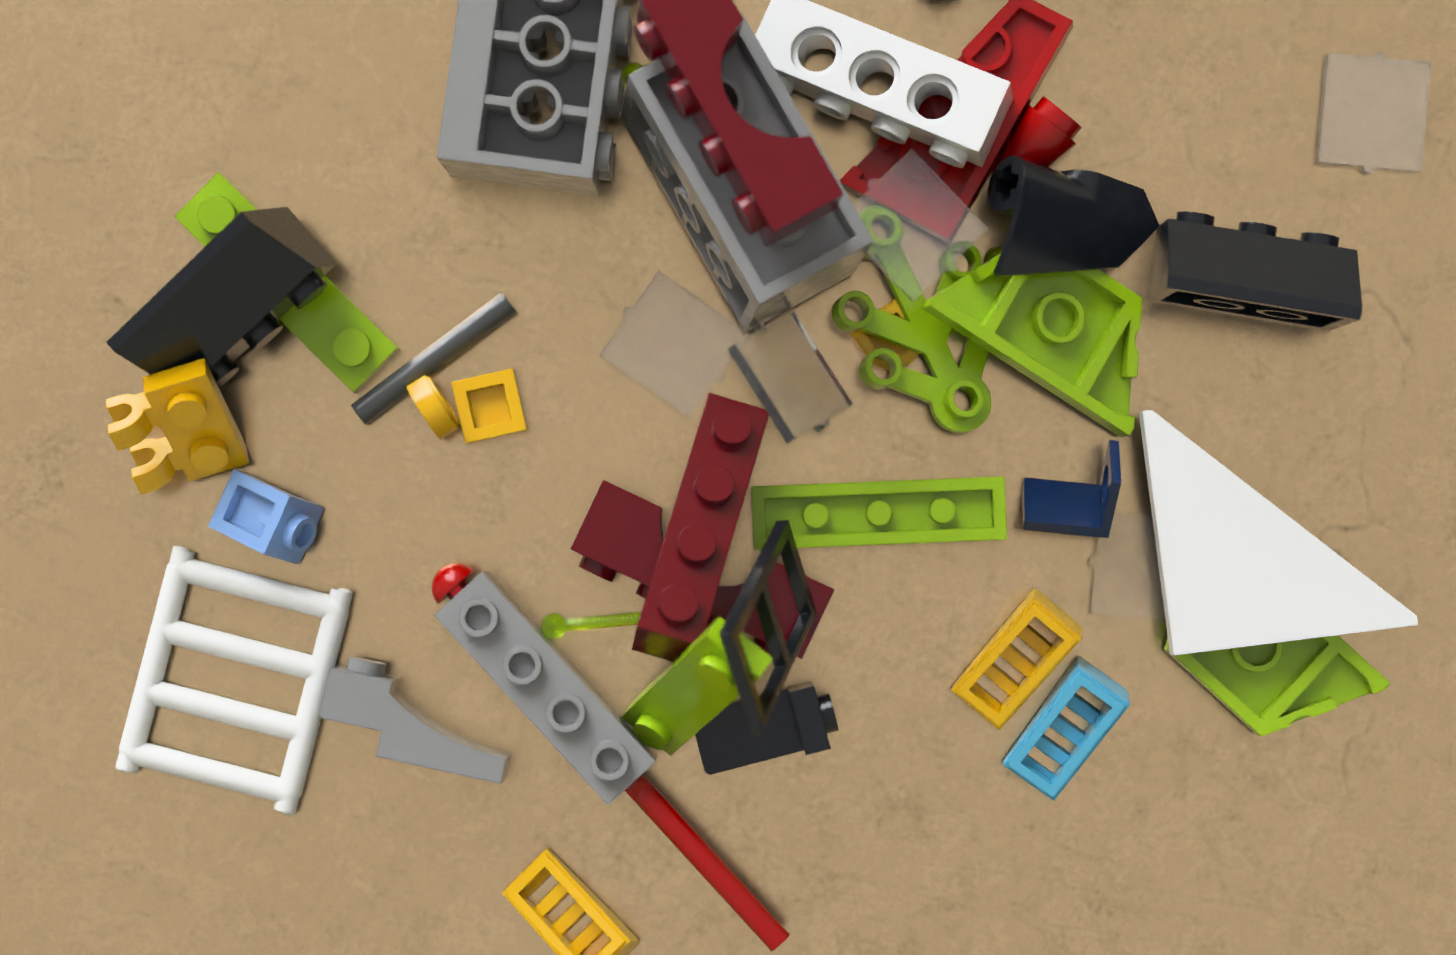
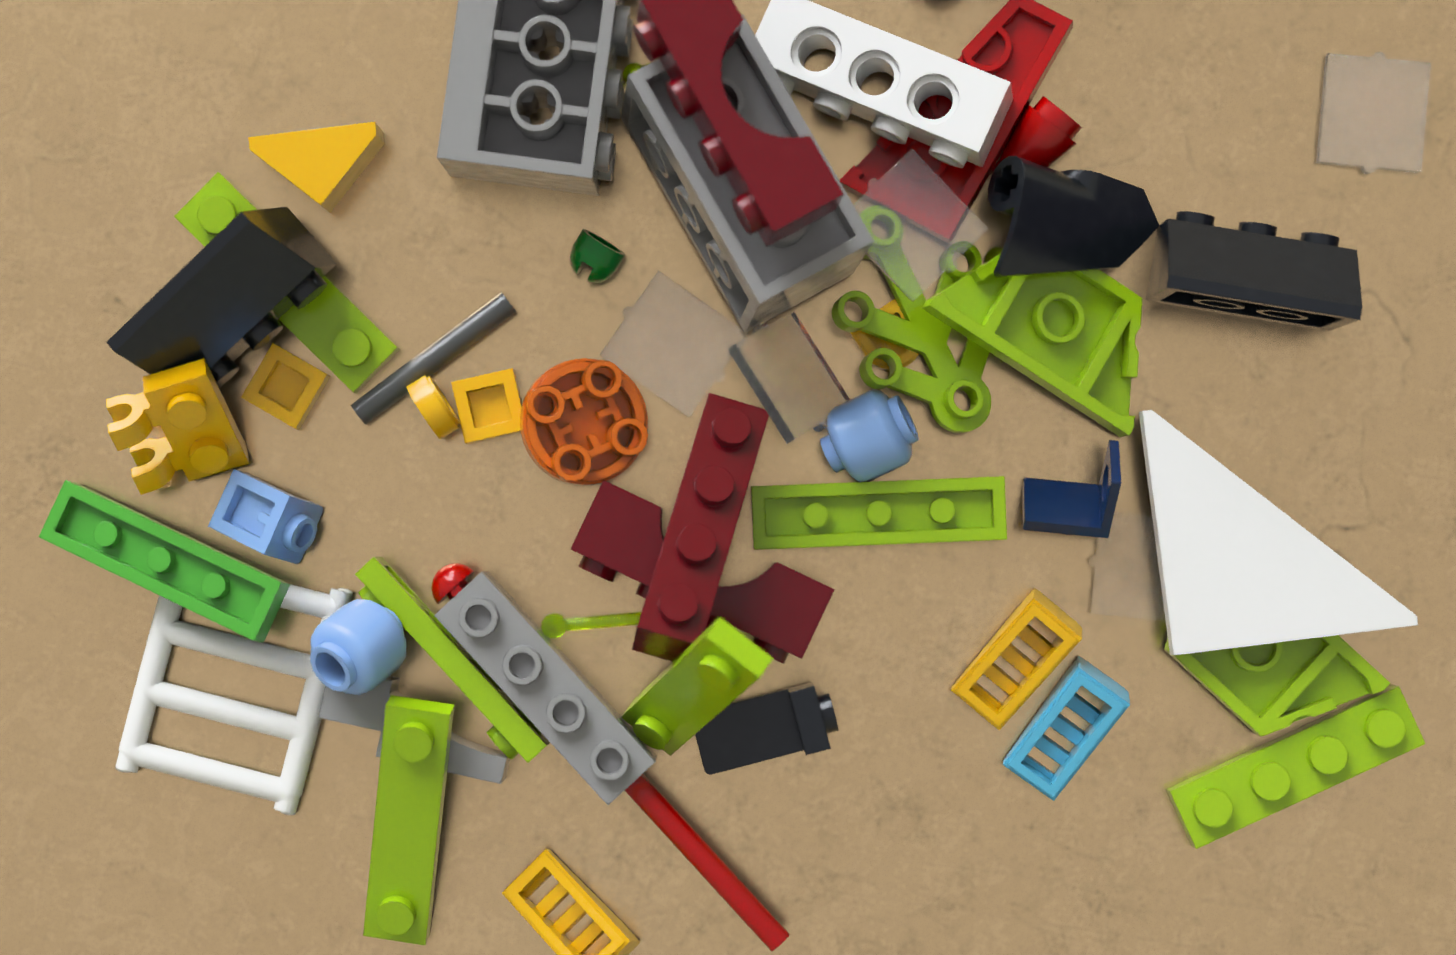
(164, 561): none -> bright green plate
(285, 386): none -> yellow tile
(321, 160): none -> yellow slope
(357, 647): none -> light blue head
(408, 819): none -> lime plate
(511, 728): none -> lime plate
(584, 421): none -> orange tile
(598, 254): none -> green hinge
(756, 593): black window -> none
(869, 436): none -> light blue head
(1295, 766): none -> lime plate

